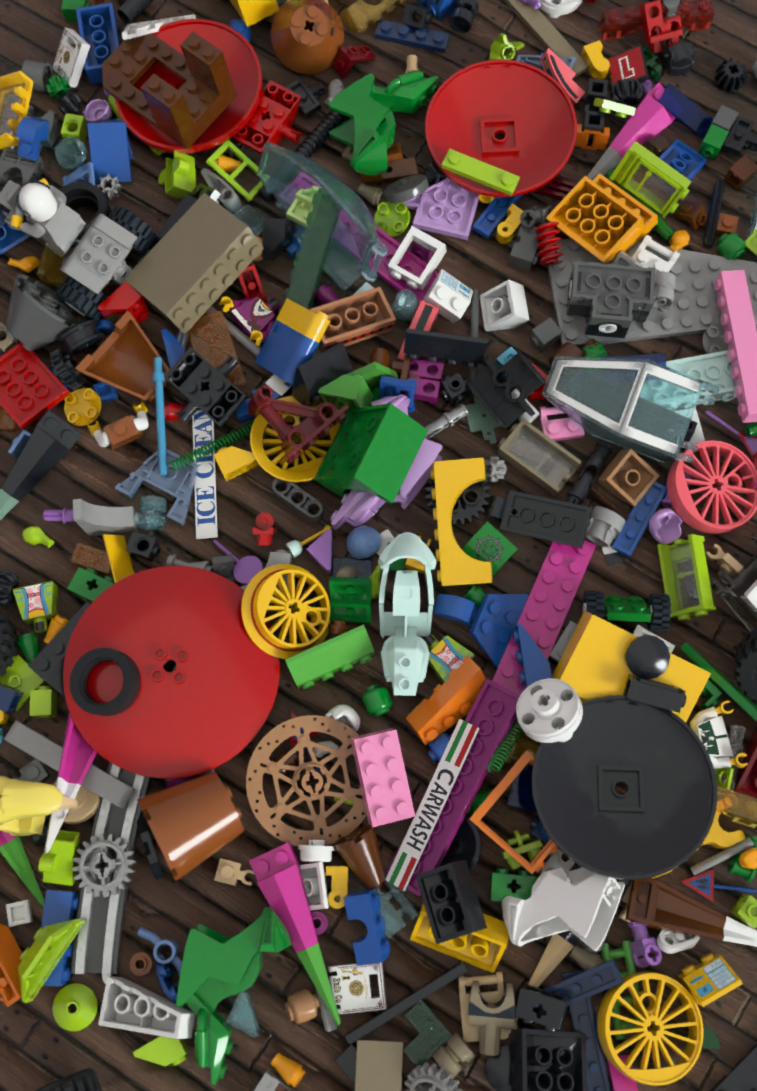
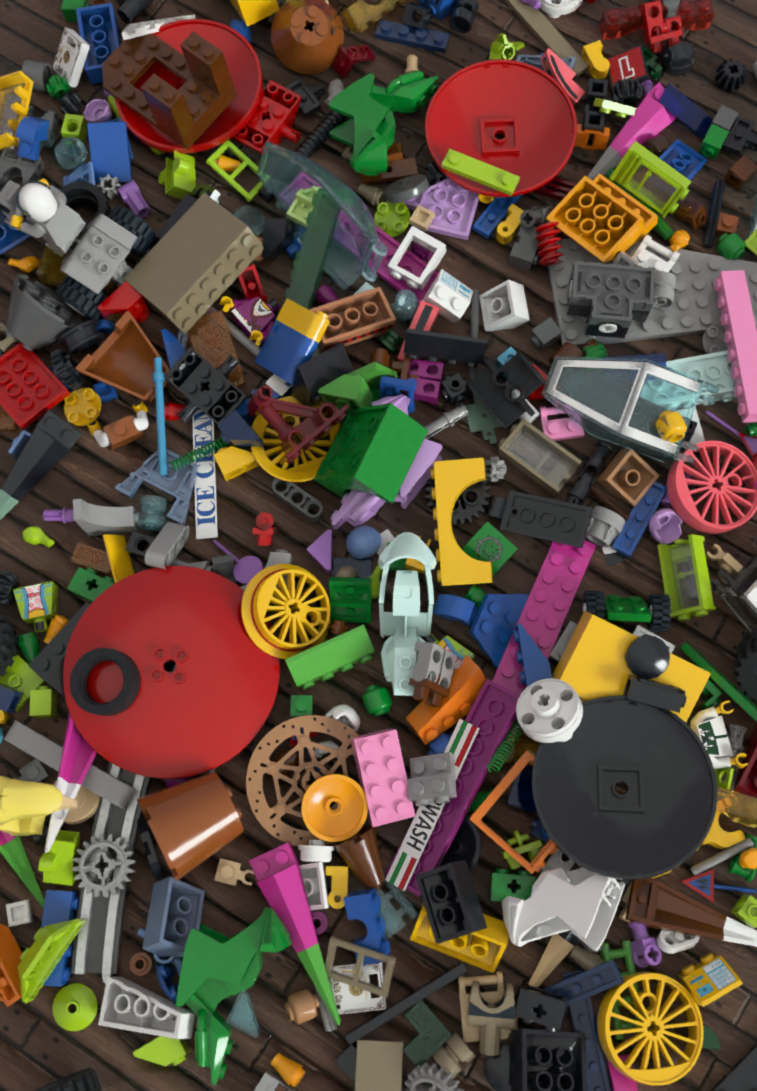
(133, 197): none -> medium lavender piece
(167, 545): none -> light grey beam
(171, 916): none -> sand blue slope
(227, 194): light grey piece -> none
(239, 431): none -> dark blue slope
(296, 547): hinge -> none
(301, 705): none -> green brick
(336, 823): none -> light orange dish
(355, 981): none -> dark tan window
(391, 339): none -> dark green wheel
(422, 218): none -> tan tile
(432, 673): none -> light grey hips
(432, 779): none -> light grey plate
(671, 426): none -> yellow head

